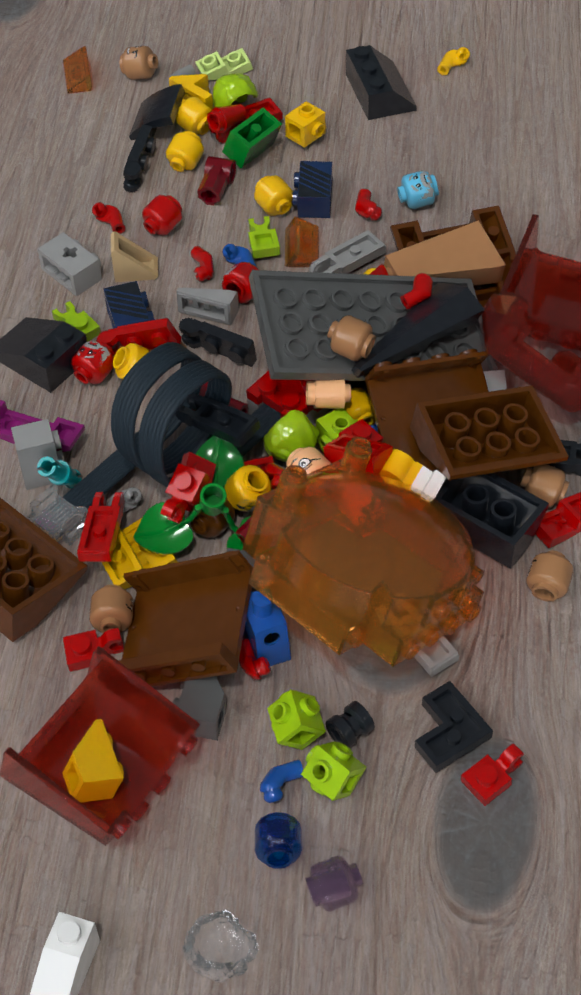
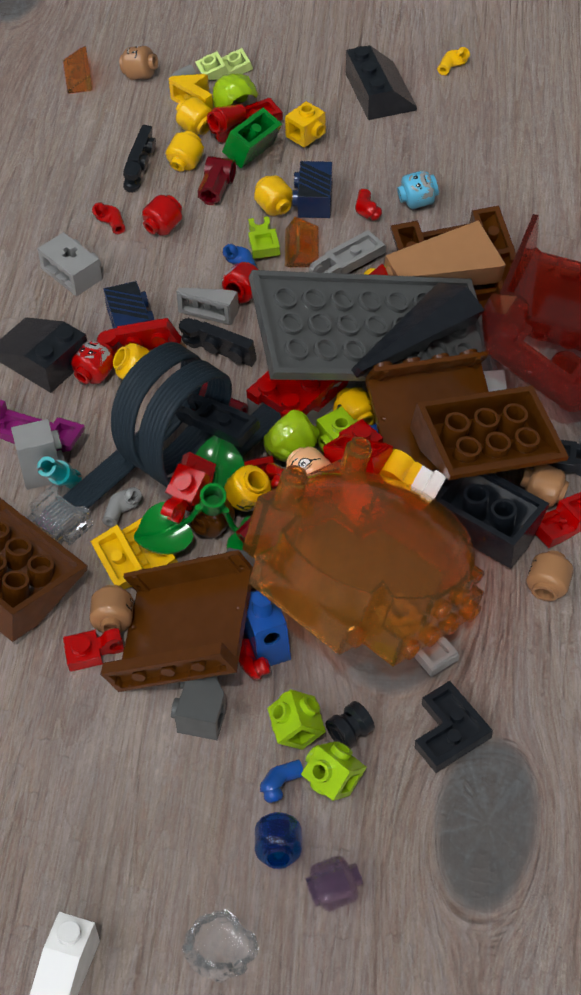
(80, 321): lime plate -> none
(93, 767): yellow slope -> none
(101, 529): red hinge -> none
(131, 261): tan slope -> none
(146, 737): clear red windscreen -> none
(158, 109): black slope -> none
(206, 269): red arm -> none
(328, 393): light nougat brick -> none
(351, 338): medium nougat head -> none
(421, 290): red arm -> none
(490, 777): red plate -> none

